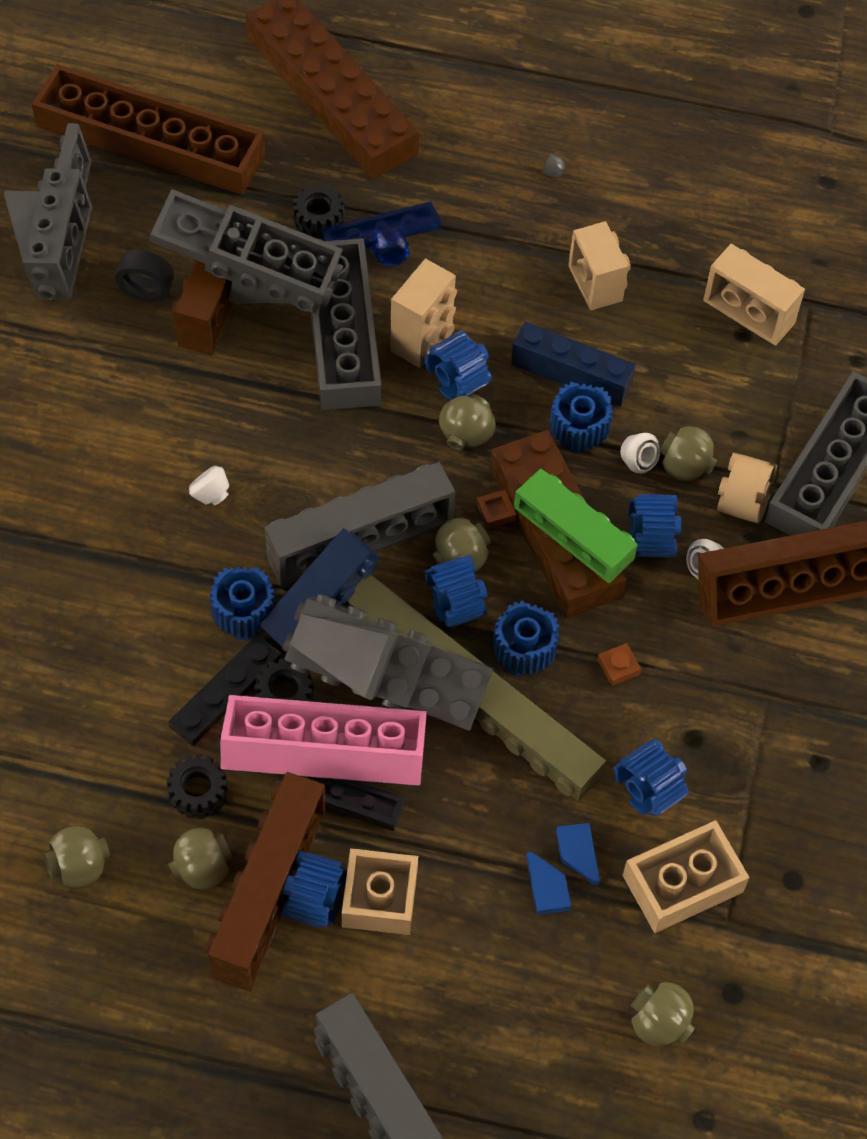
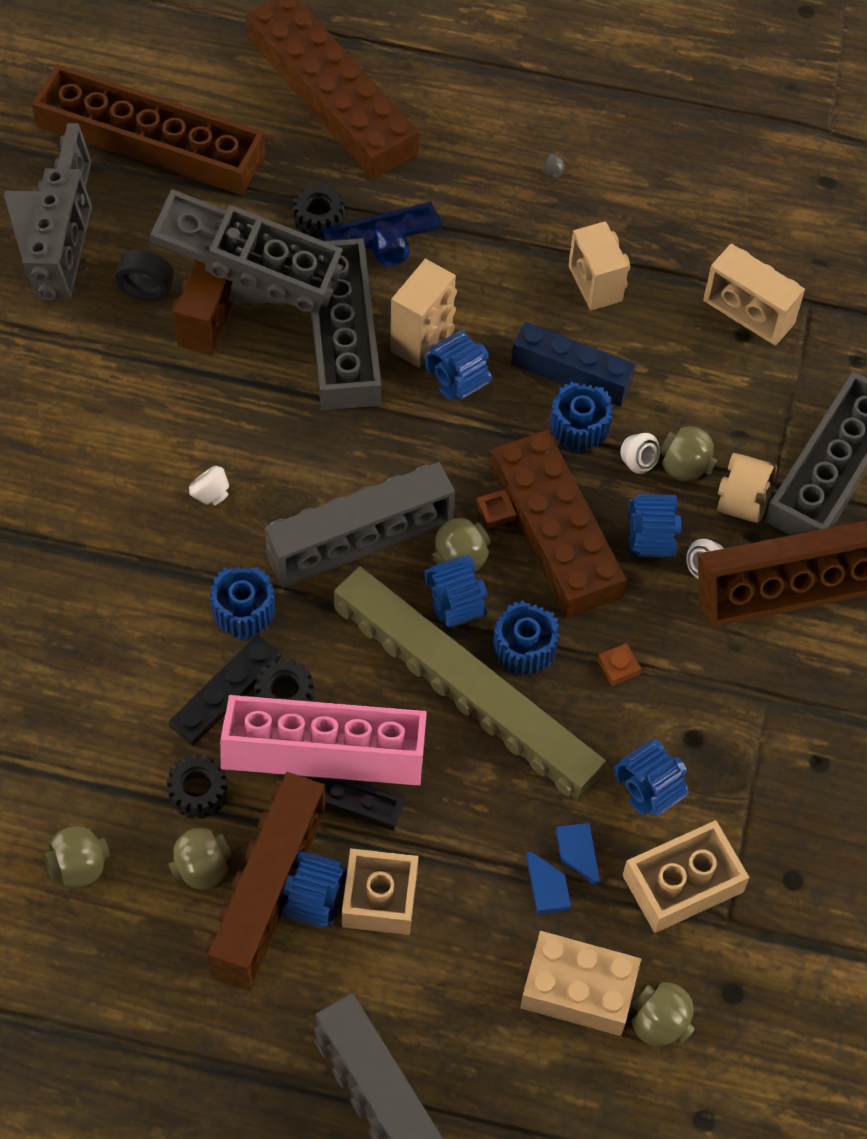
(331, 574): dark blue brick -> none
(385, 662): dark grey wedge -> none
(467, 422): olive plant -> none
(575, 525): bright green brick -> none
(580, 983): none -> tan brick

